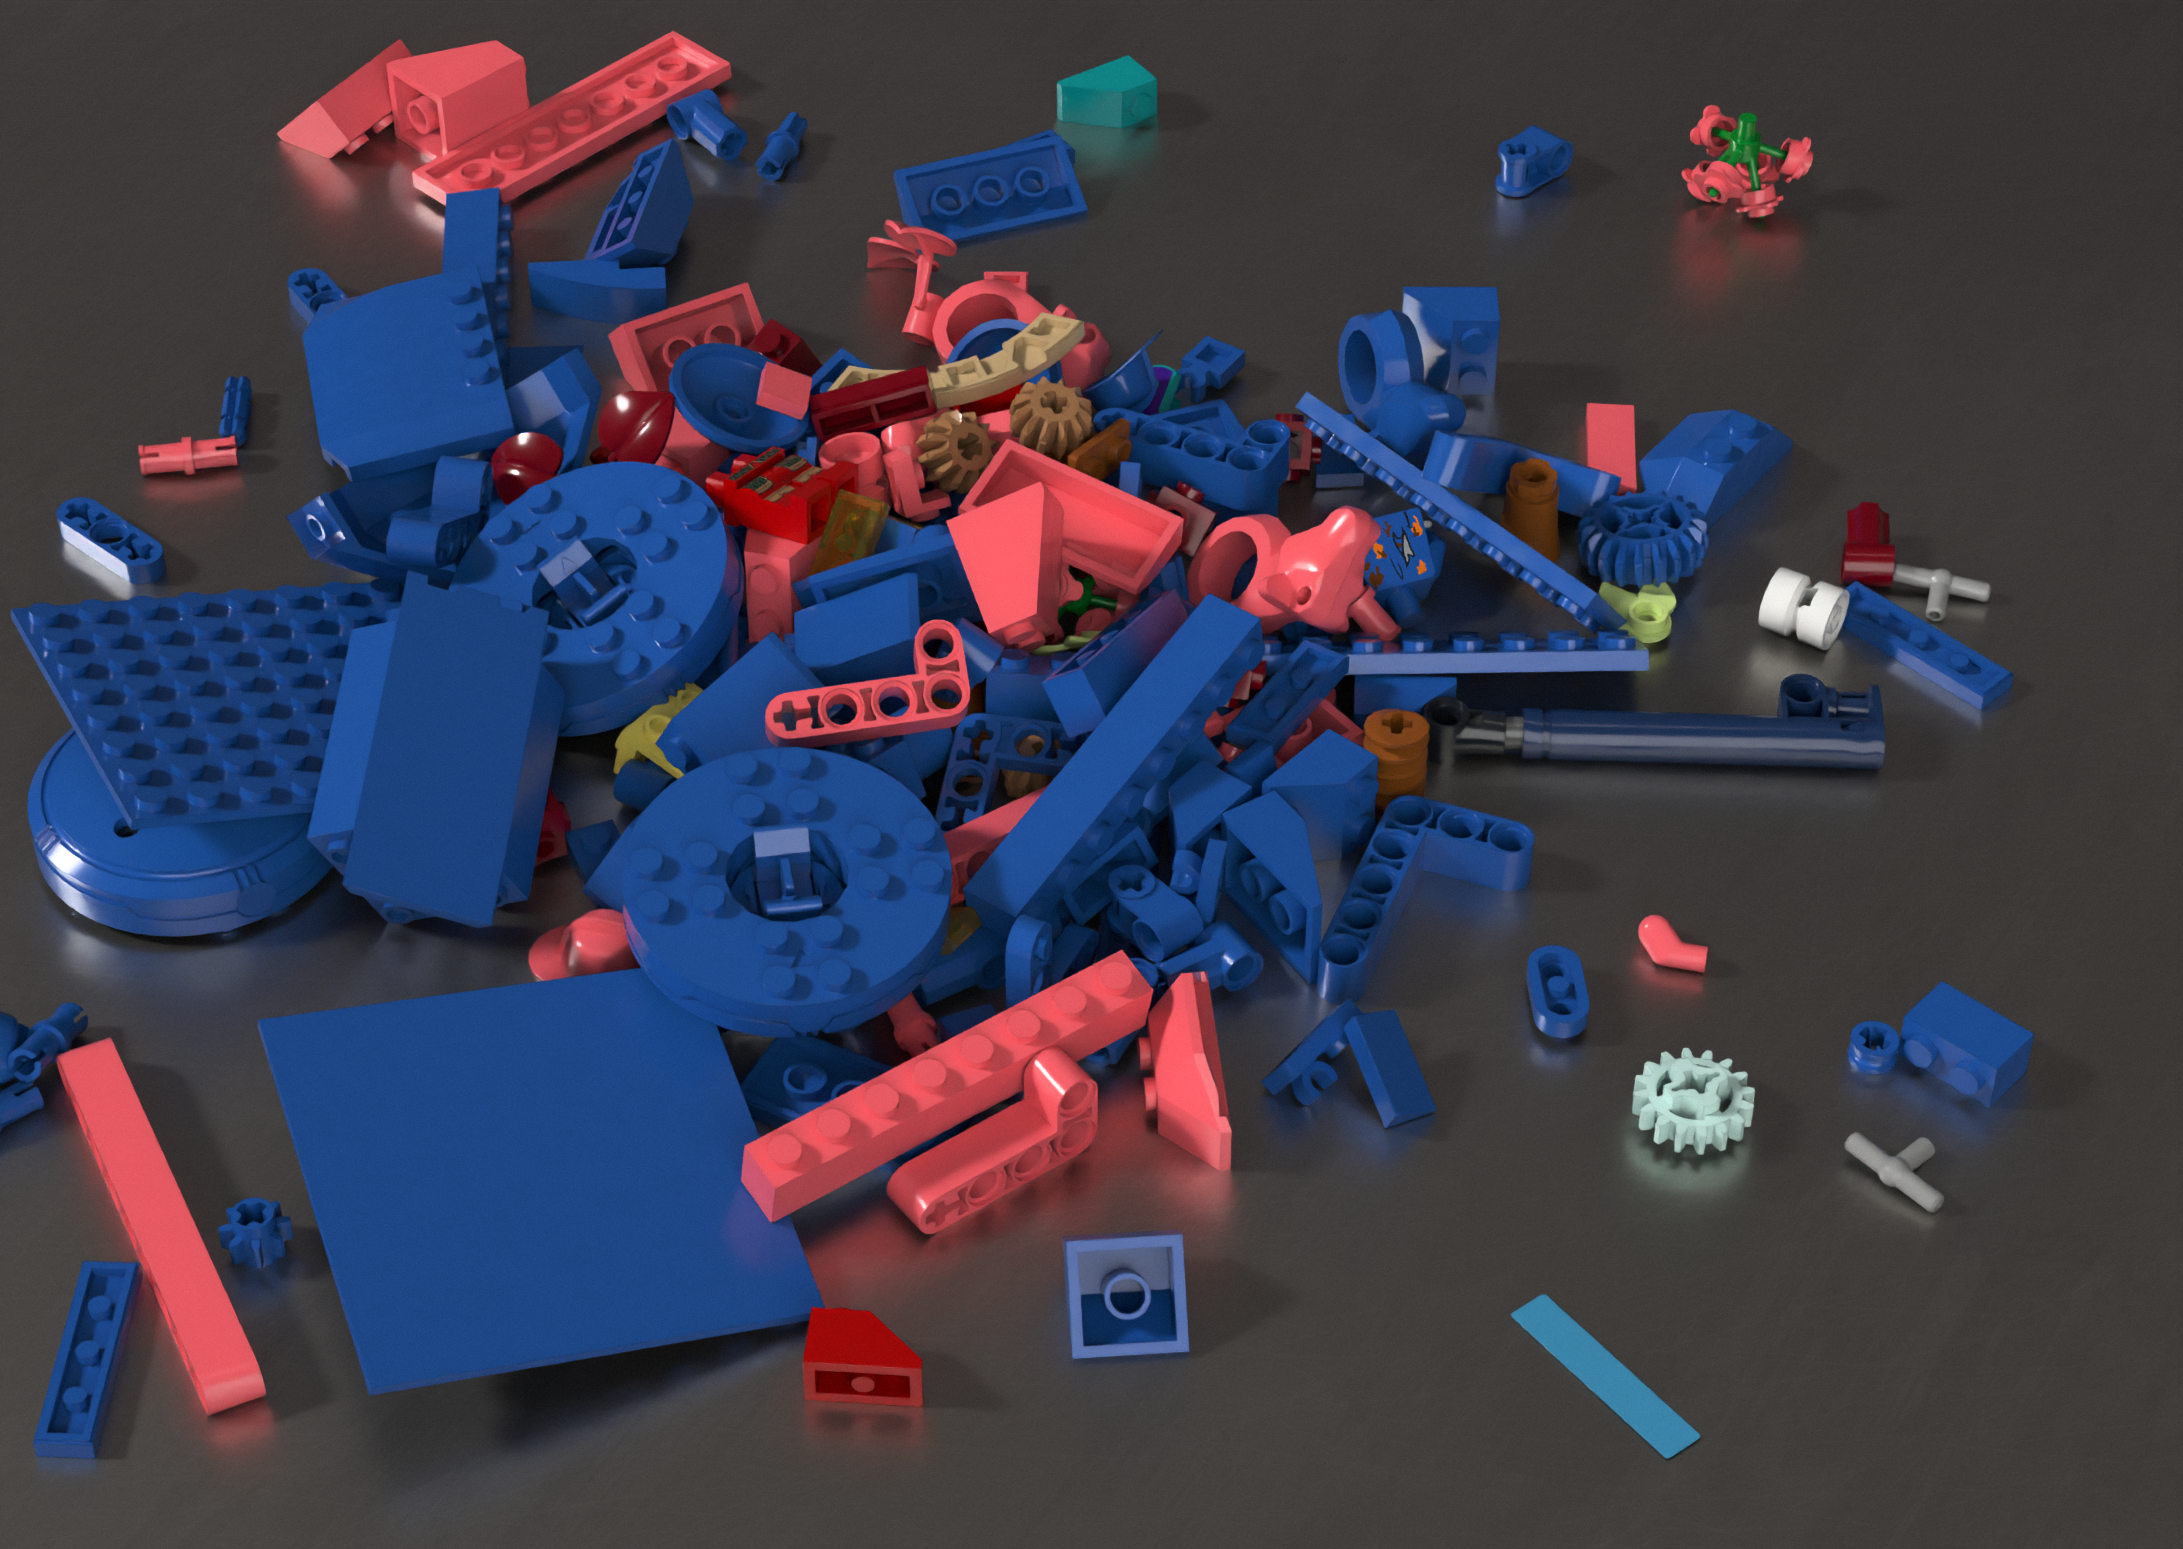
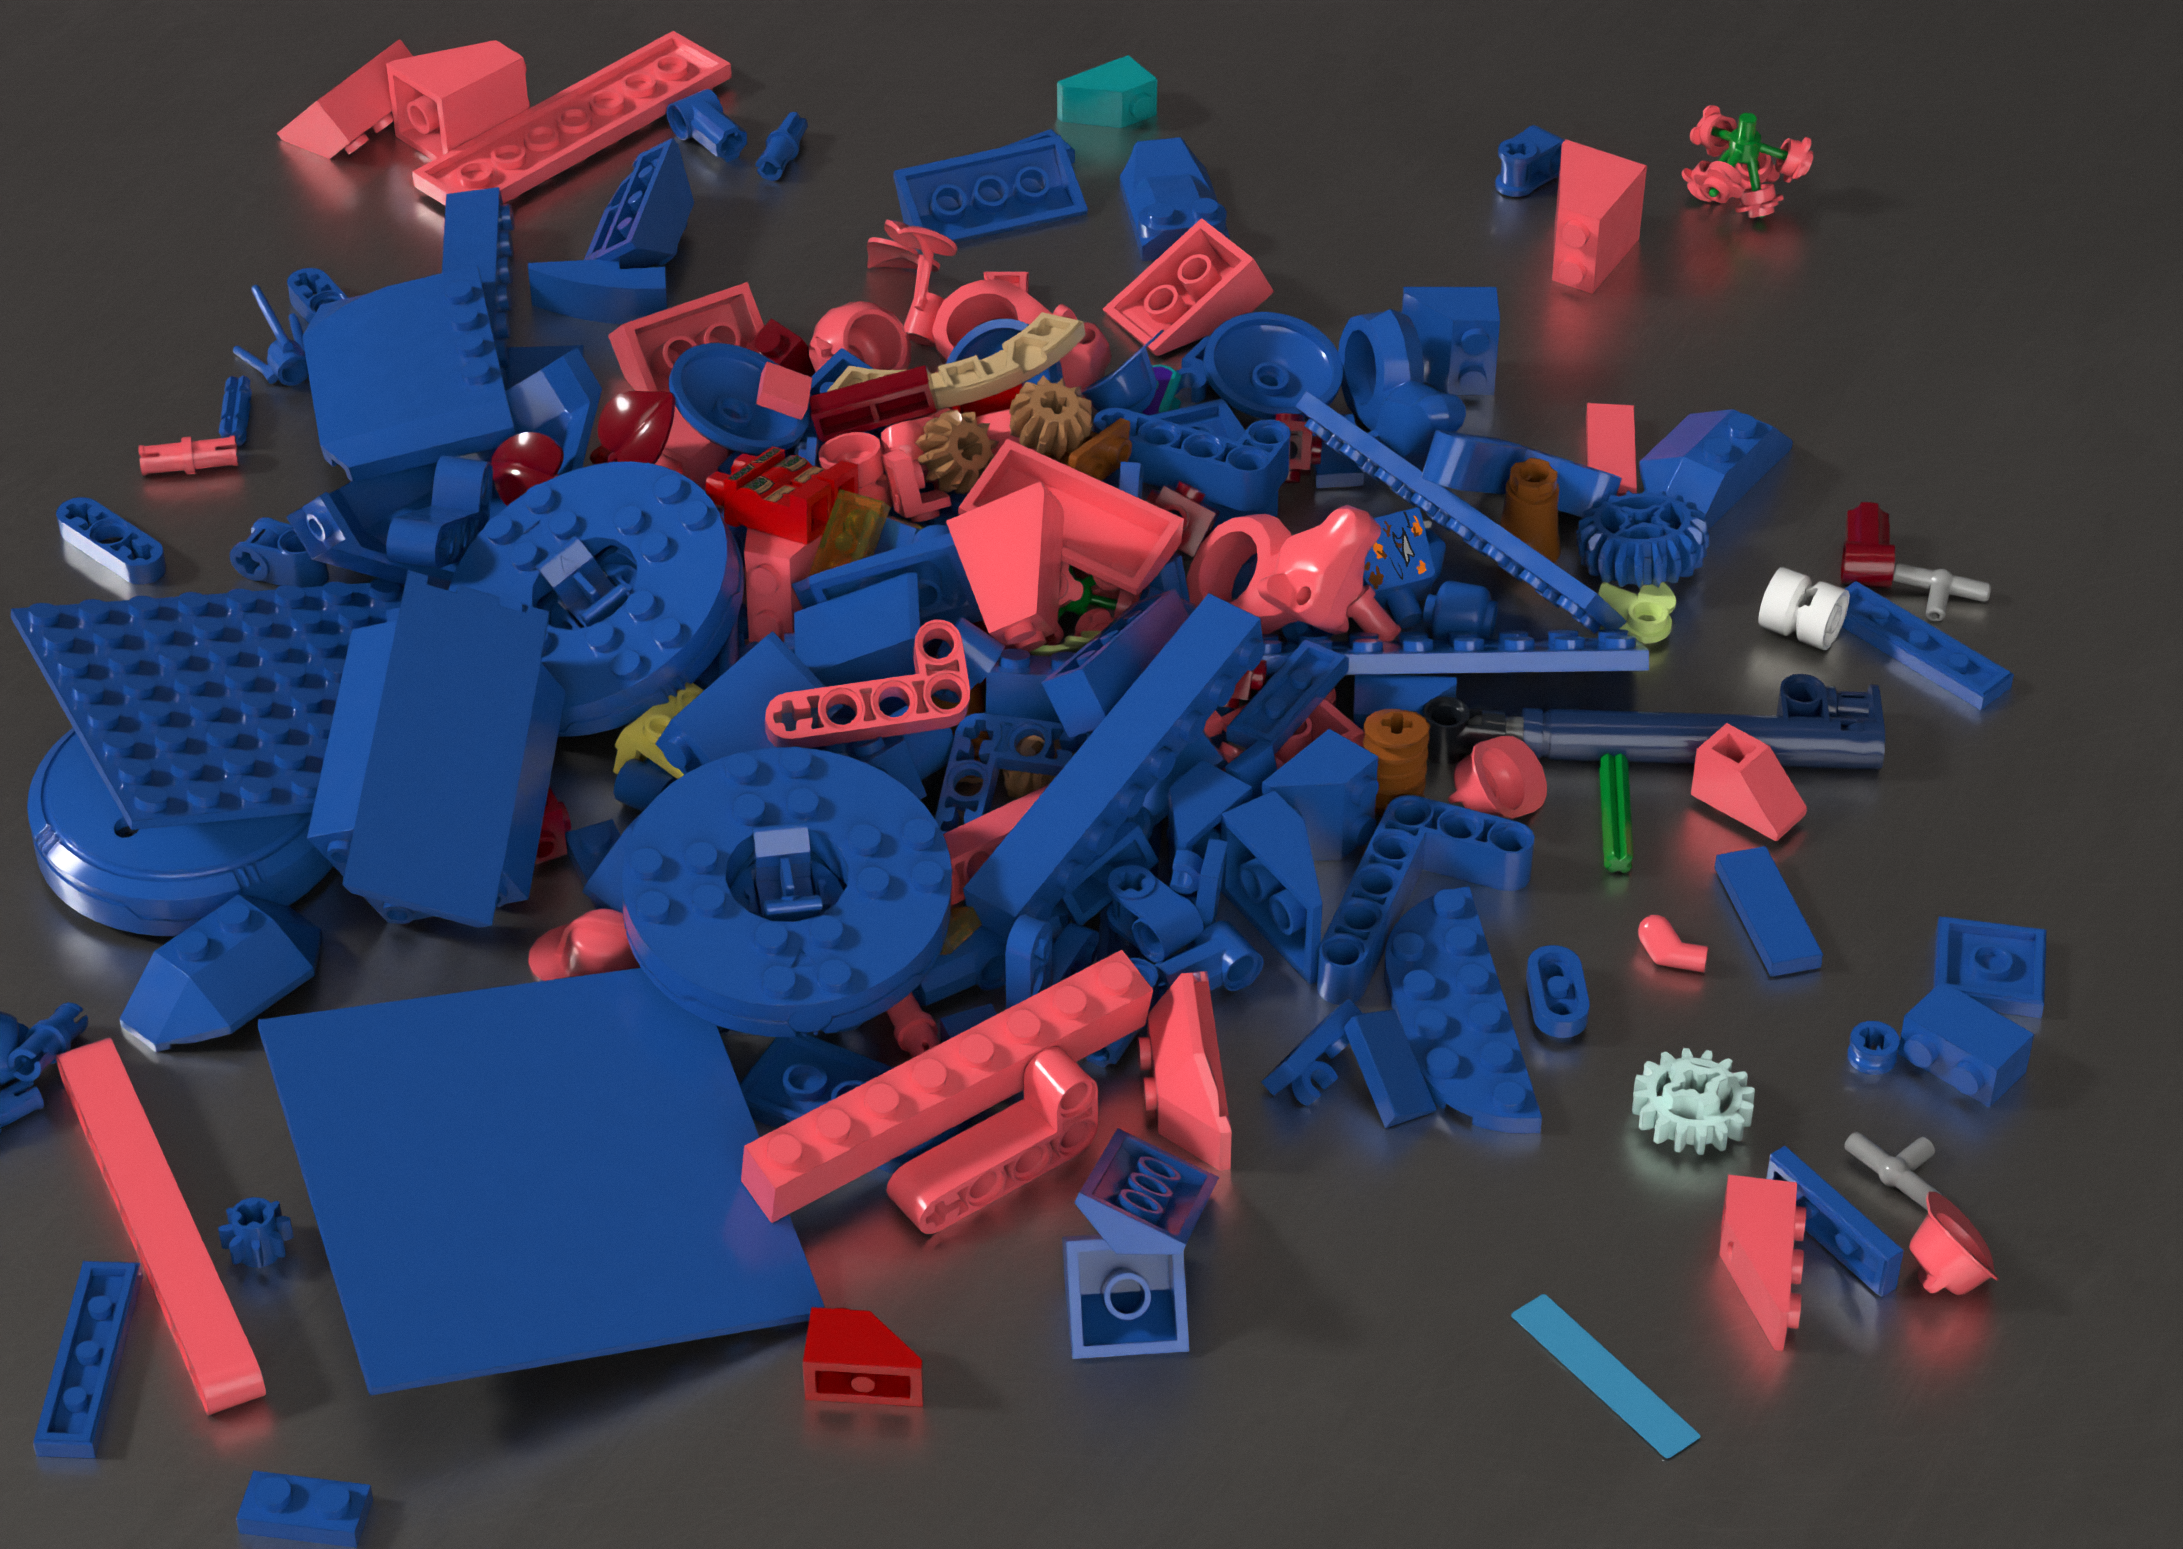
(222, 973): none -> blue wedge
(277, 557): none -> blue piece
(285, 357): none -> blue plant
(304, 1509): none -> blue plate
(863, 331): none -> coral piece
(1144, 1197): none -> blue slope
(1167, 195): none -> blue slope
(1190, 291): none -> coral slope
(1269, 362): none -> blue dish
(1457, 1014): none -> blue plate
(1460, 608): none -> blue head
(1500, 779): none -> coral piece
(1595, 214): none -> coral slope
(1616, 813): none -> green axle
(1746, 782): none -> coral slope
(1758, 1250): none -> coral slope
(1768, 911): none -> blue tile
(1840, 1225): none -> blue tile
(1950, 1249): none -> coral piece
(1993, 964): none -> blue tile

